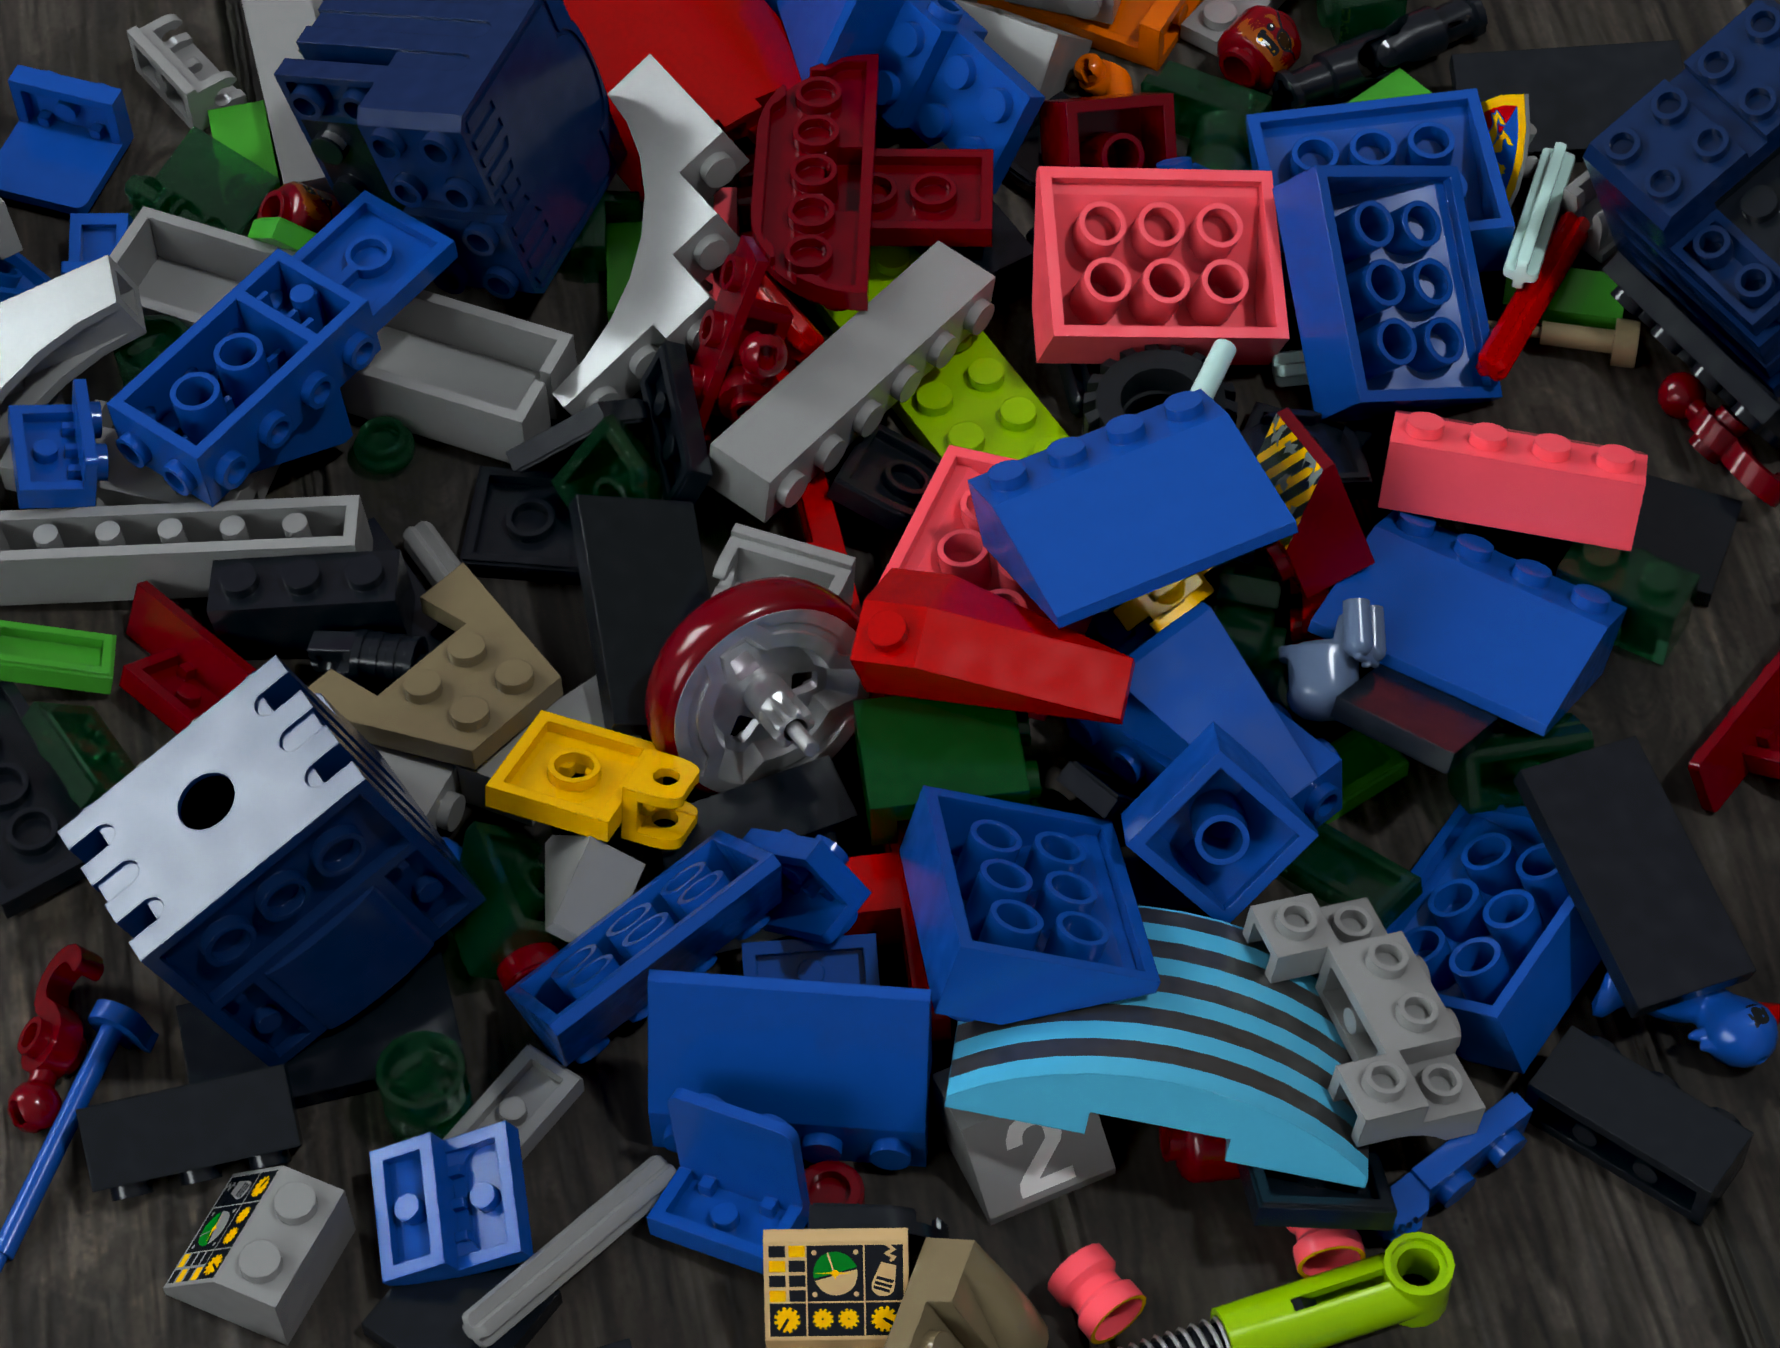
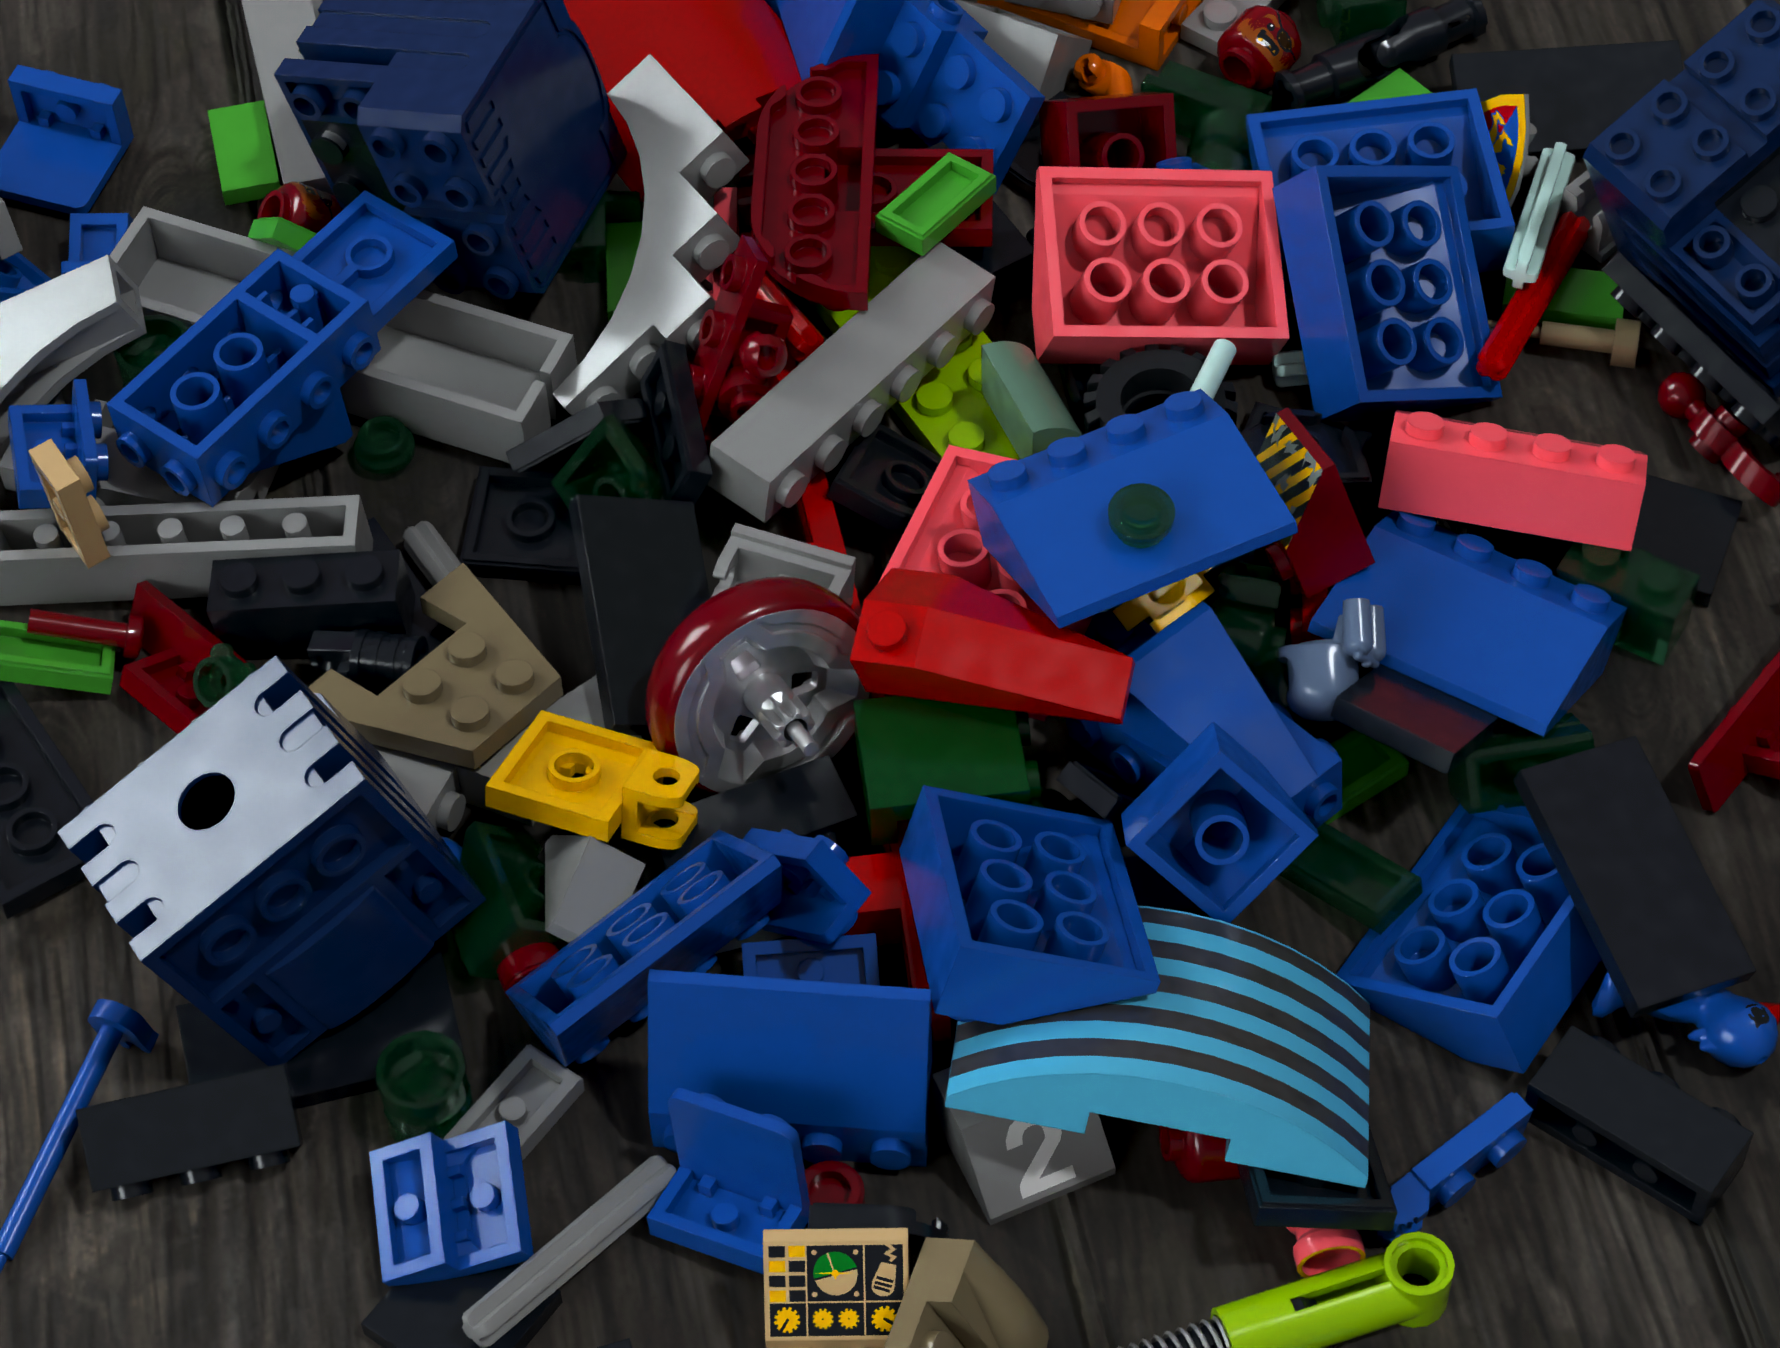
(53, 1041): dark red piece -> none
(76, 514): none -> tan plate
(78, 748): clear green bracket -> none
(91, 630): none -> dark red piece
(181, 72): light grey hinge -> none
(204, 185): clear green hinge -> none
(219, 674): none -> clear green plate
(265, 1250): light grey slope -> none
(935, 204): none -> bright green tile
(1023, 398): none -> sand green brick
(1096, 1293): coral wheel -> none
(1141, 515): none -> clear green plate
(1385, 1012): light grey bracket -> none

